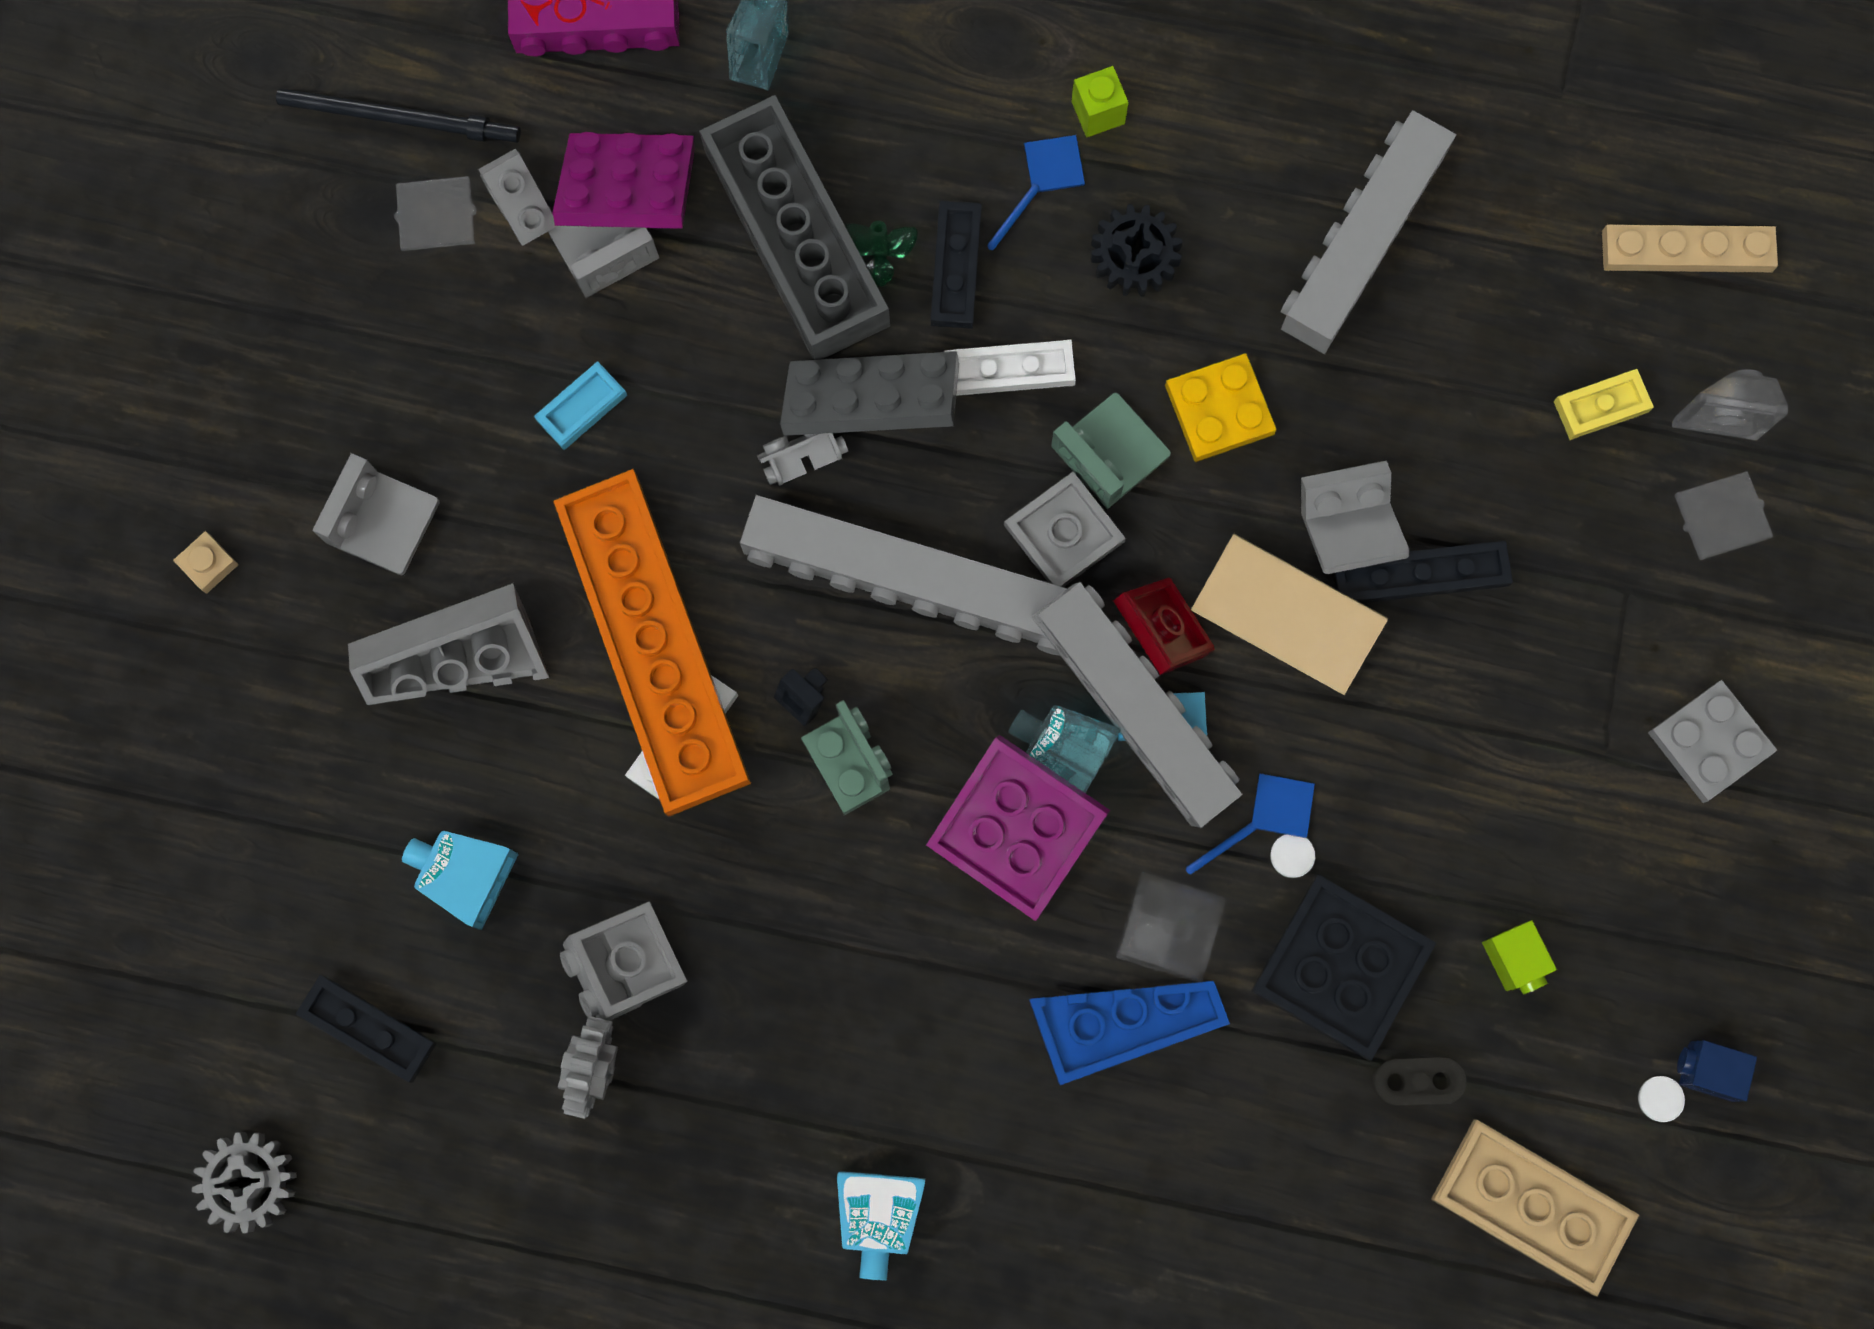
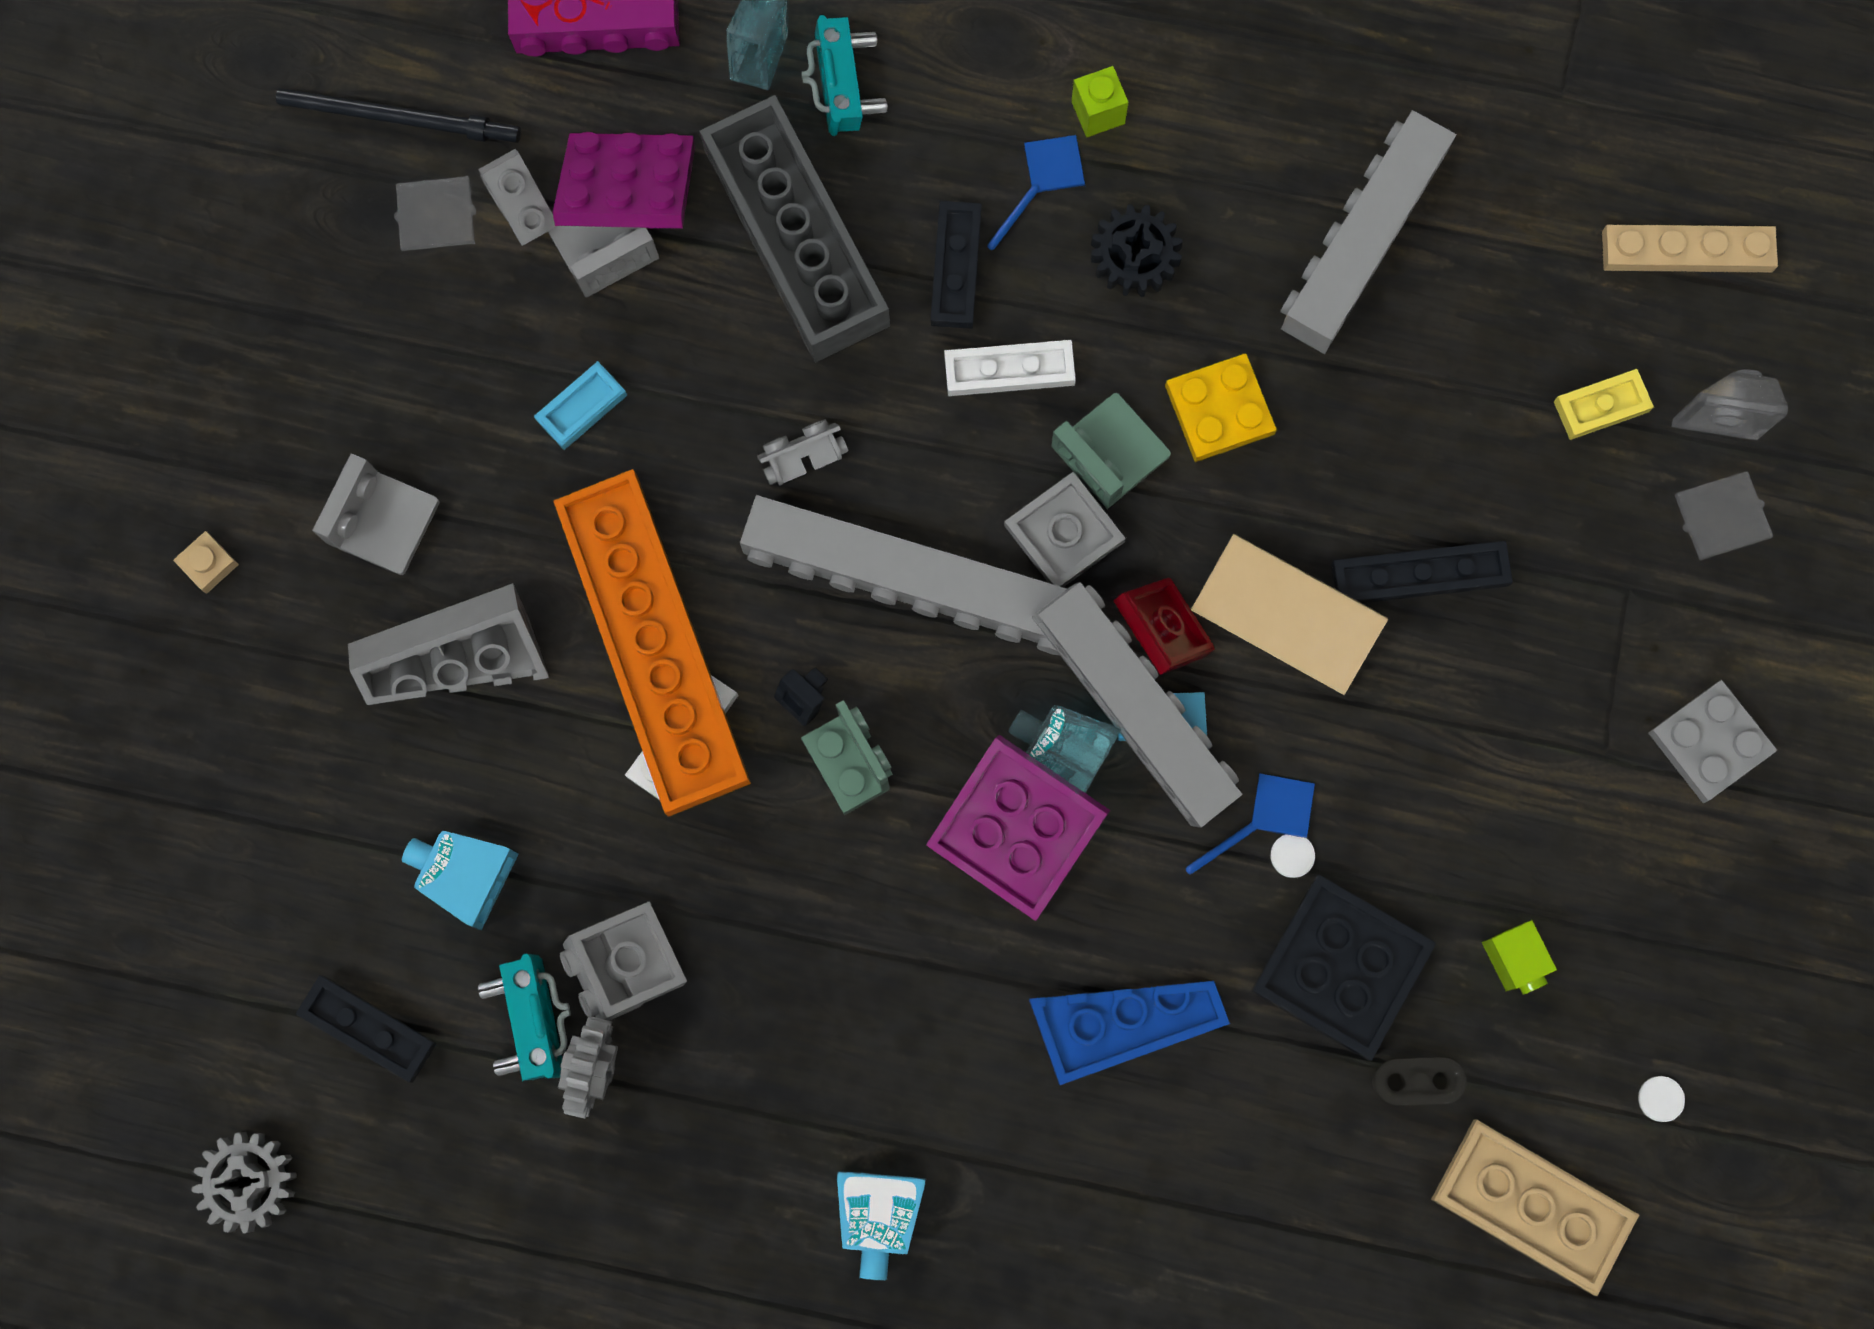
(531, 1018): none -> teal piece
(839, 74): none -> teal piece
(870, 393): dark grey plate -> none
(877, 243): clear green plant -> none
(1171, 927): clear slope -> none
(1352, 518): light grey bracket -> none
(1716, 1070): dark blue brick -> none

